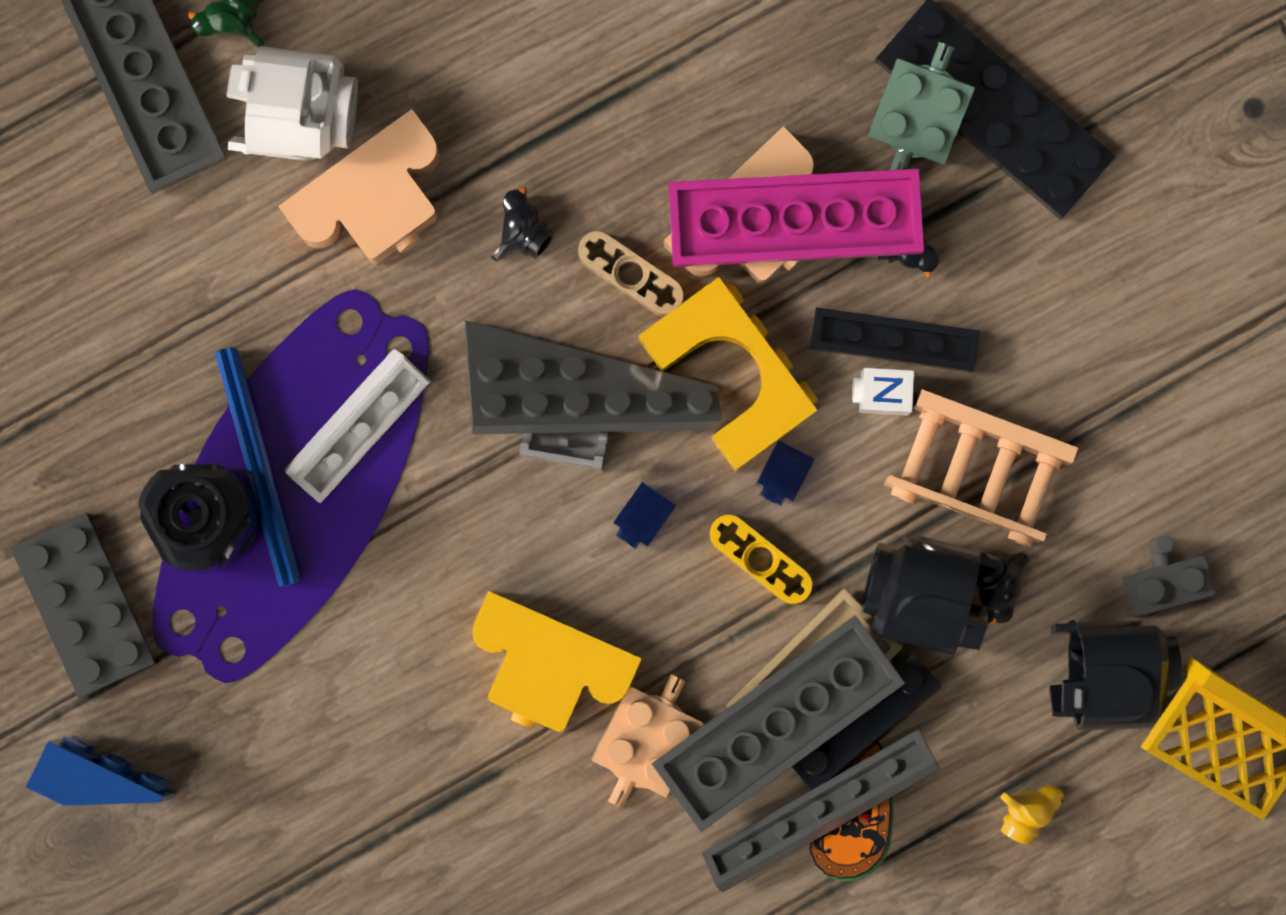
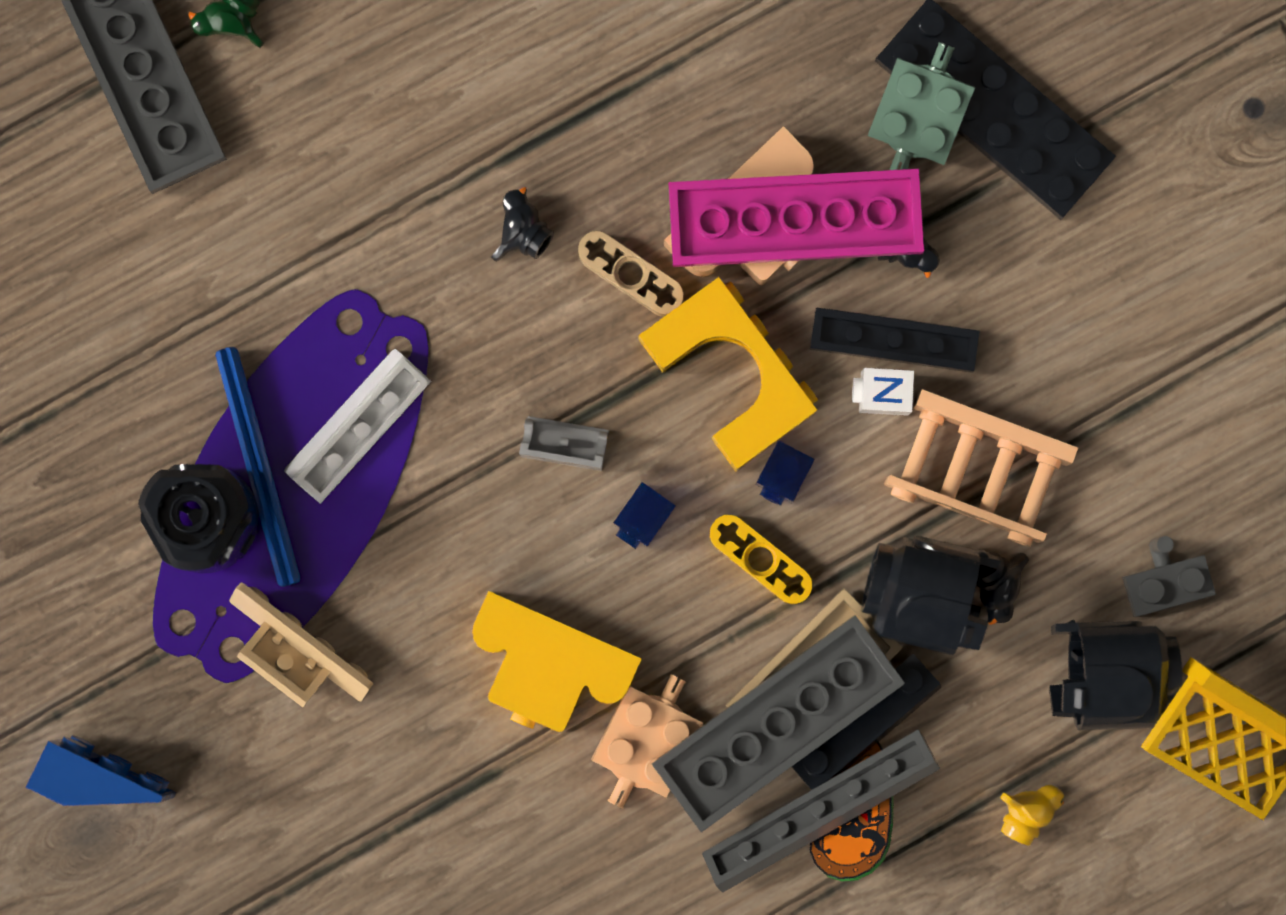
(83, 605): dark grey plate -> none
(290, 655): none -> tan bracket
(294, 104): white piece -> none
(371, 193): light nougat brick -> none
(551, 388): dark grey wing -> none

